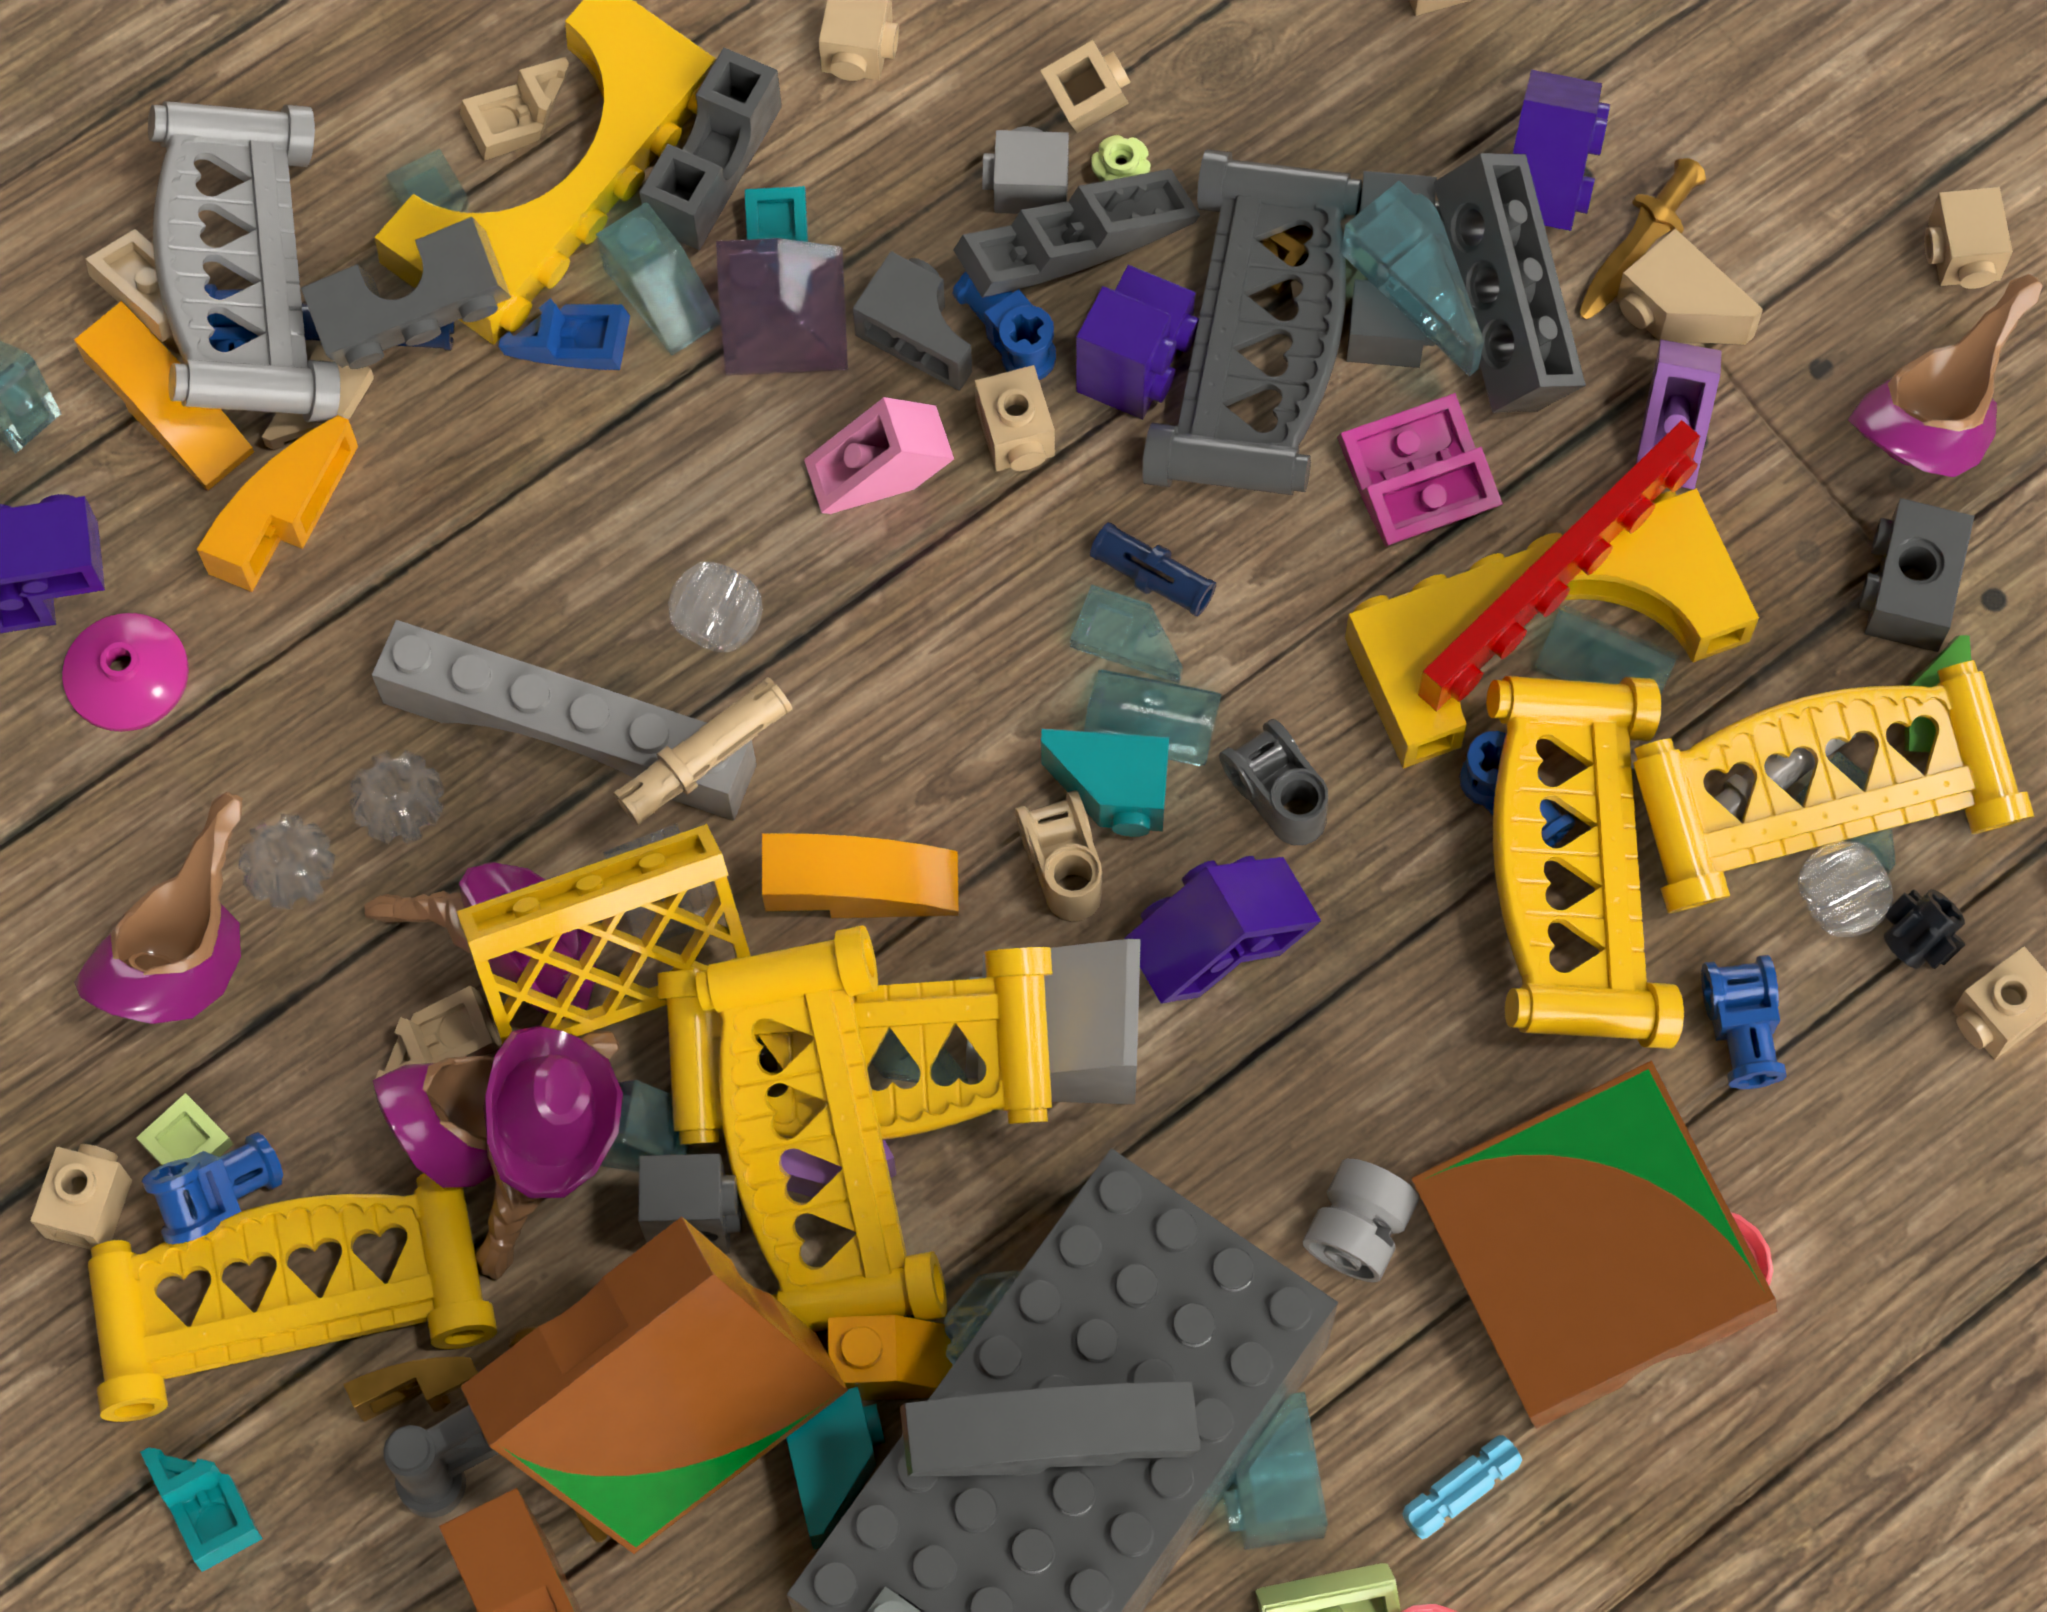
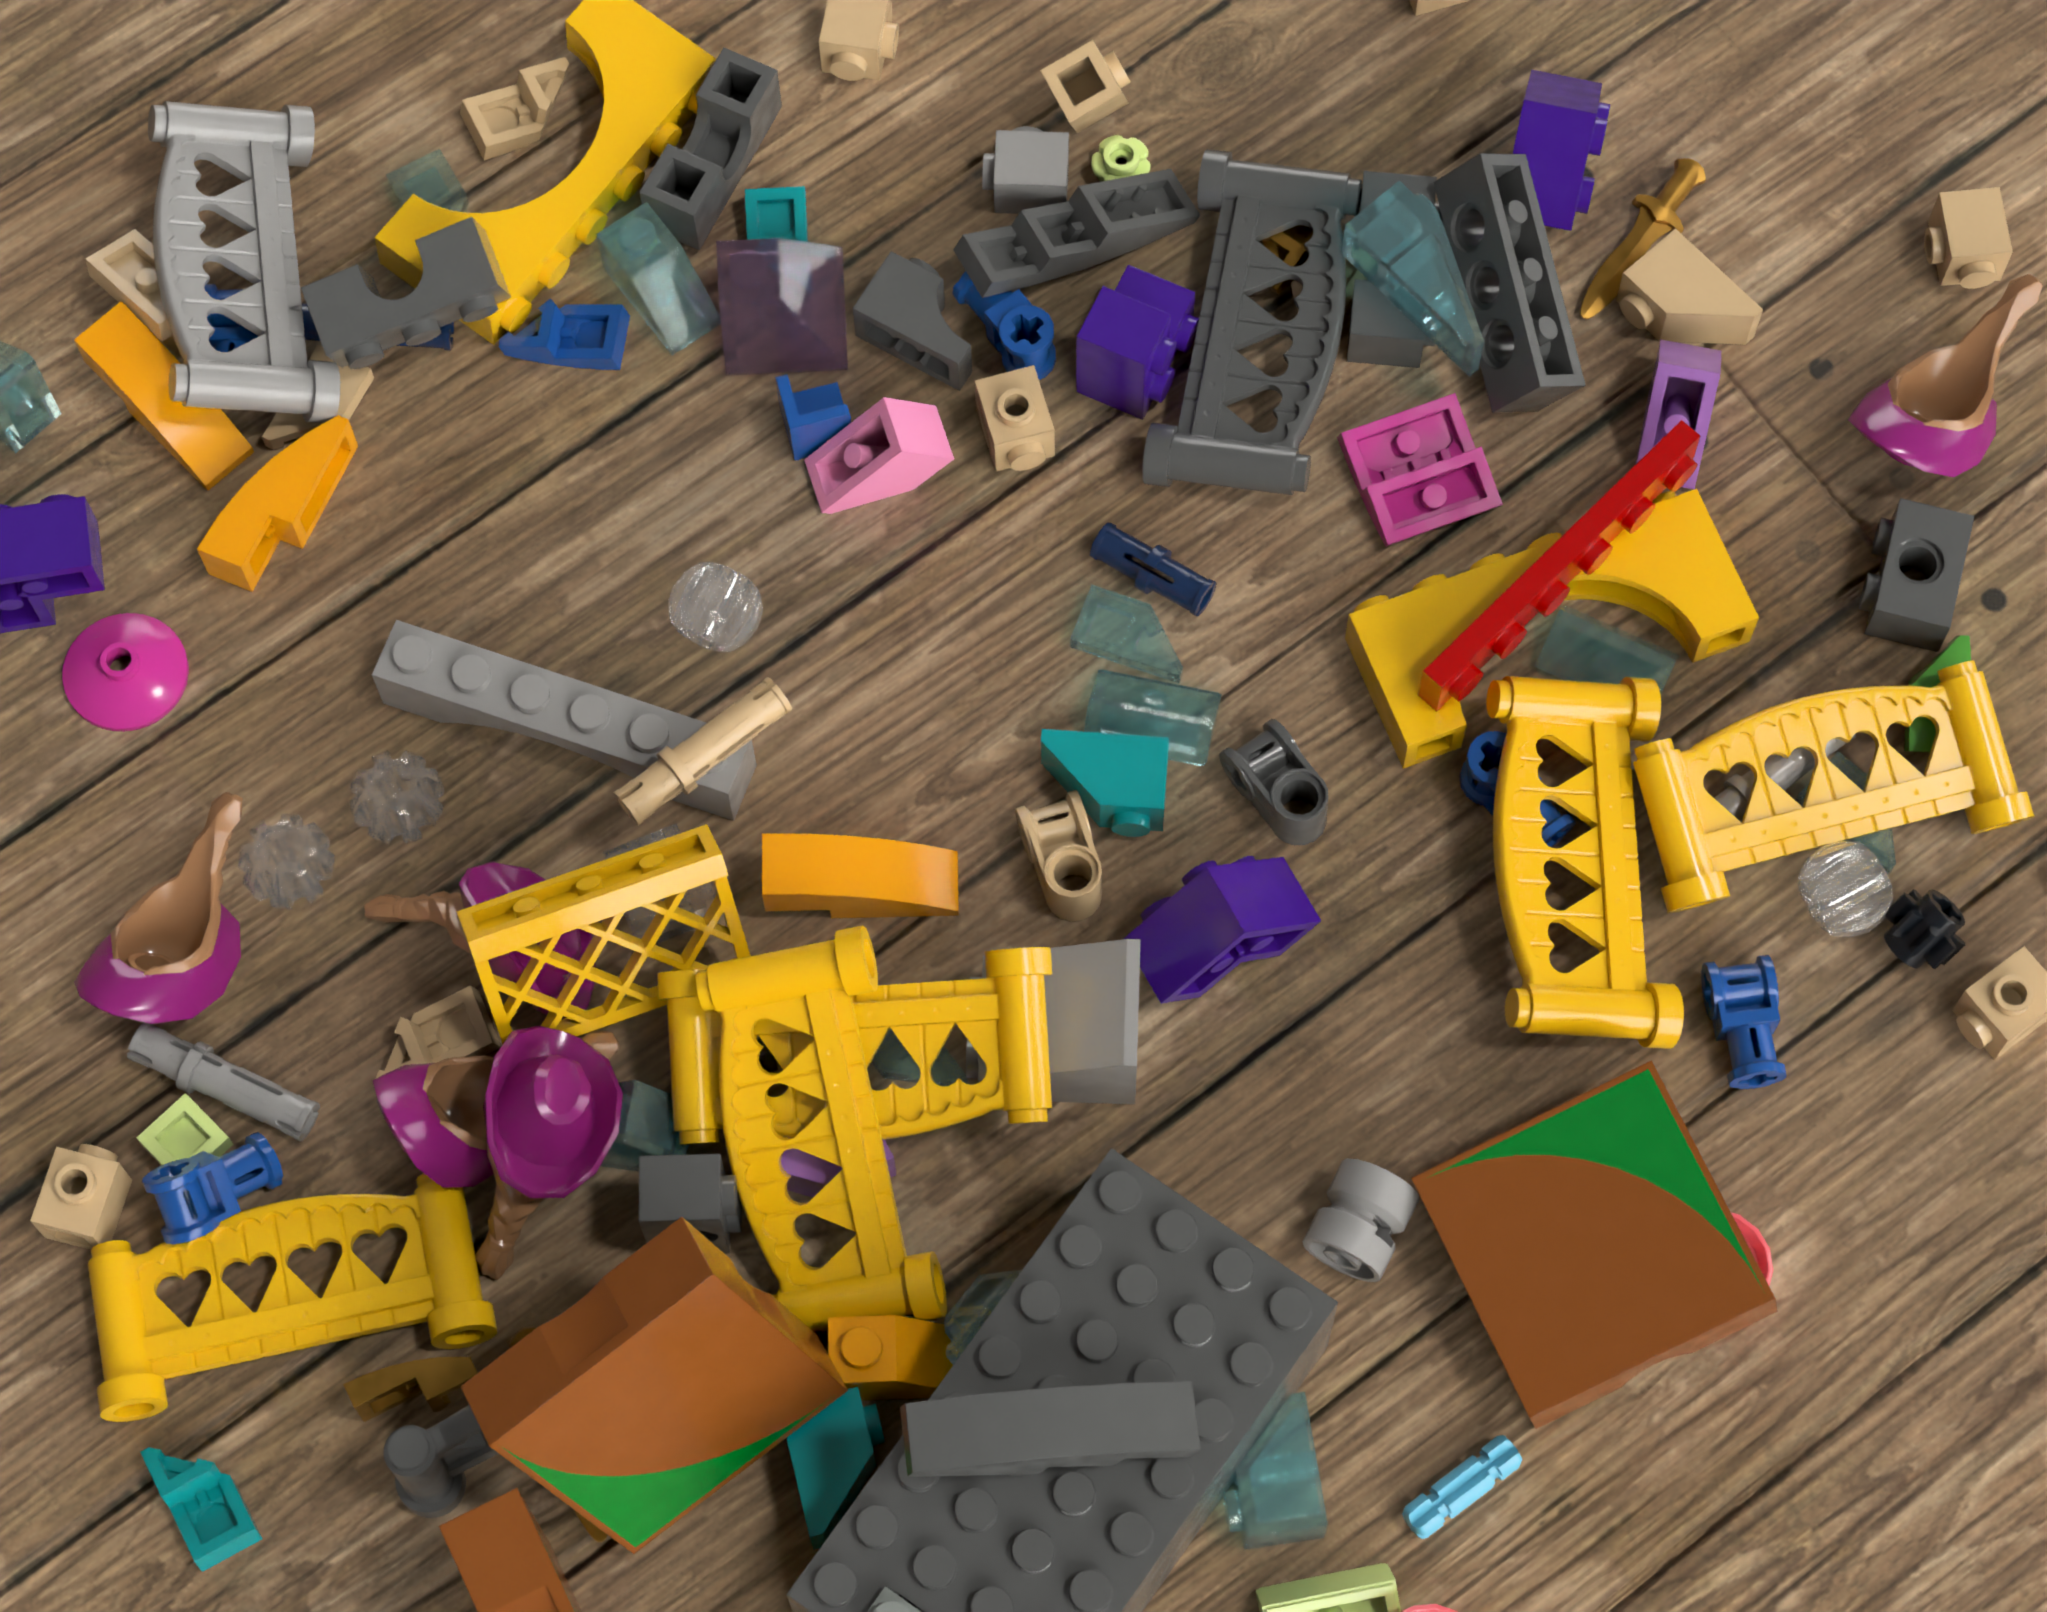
(202, 1071): none -> light grey pin
(811, 415): none -> blue panel

